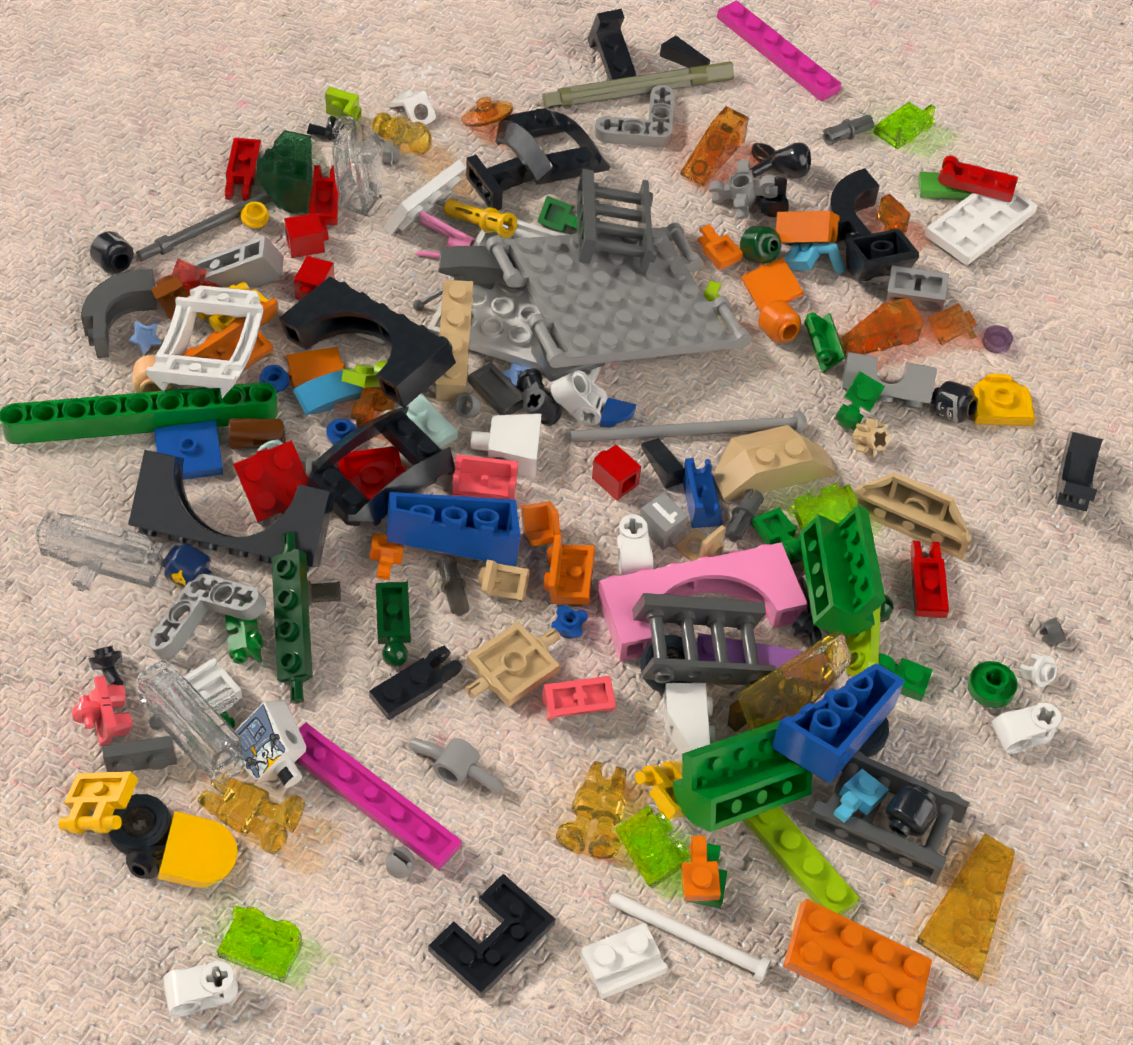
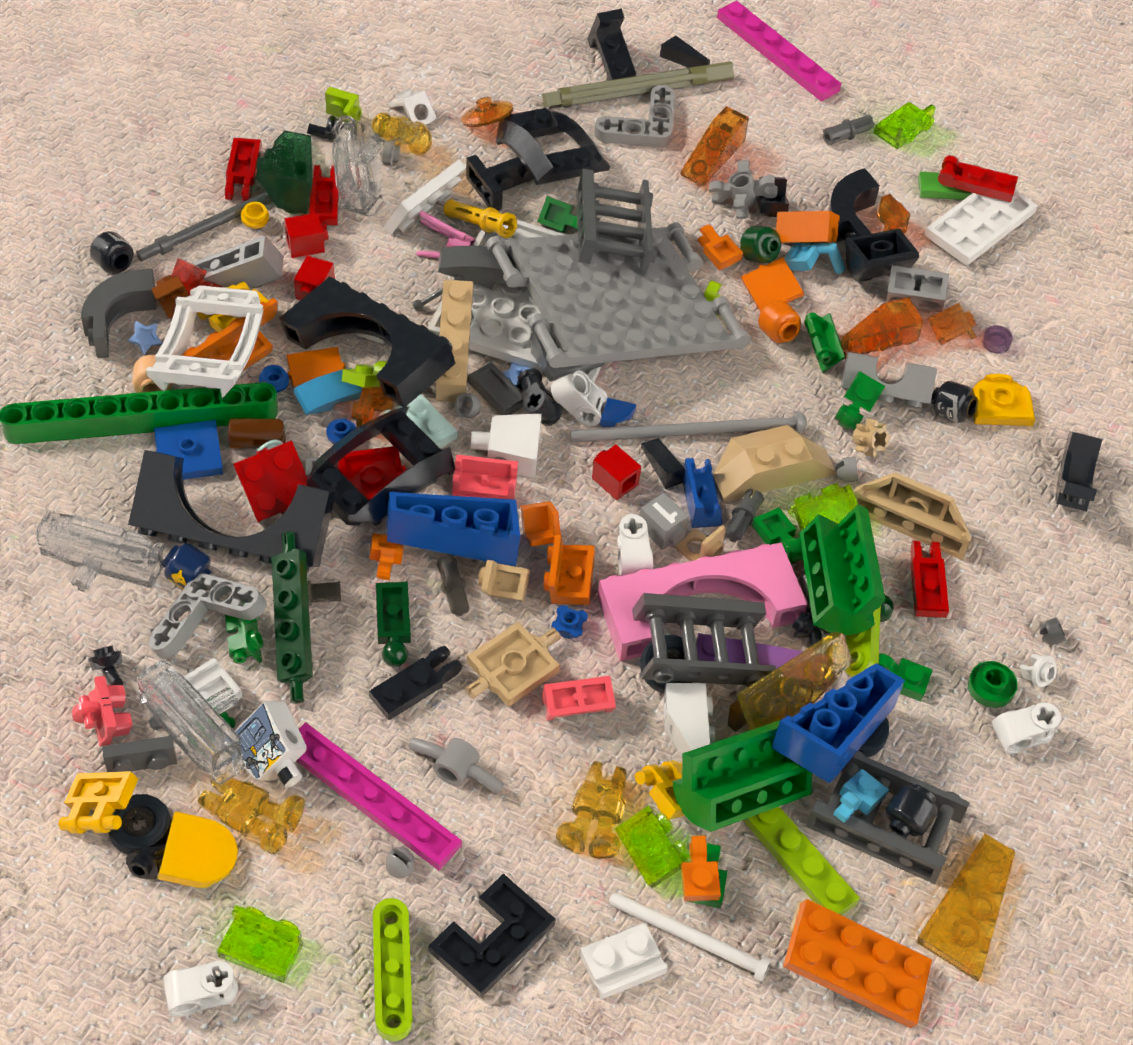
(392, 969): none -> lime plate
(791, 160): black piece -> none
(847, 469): none -> light grey hinge

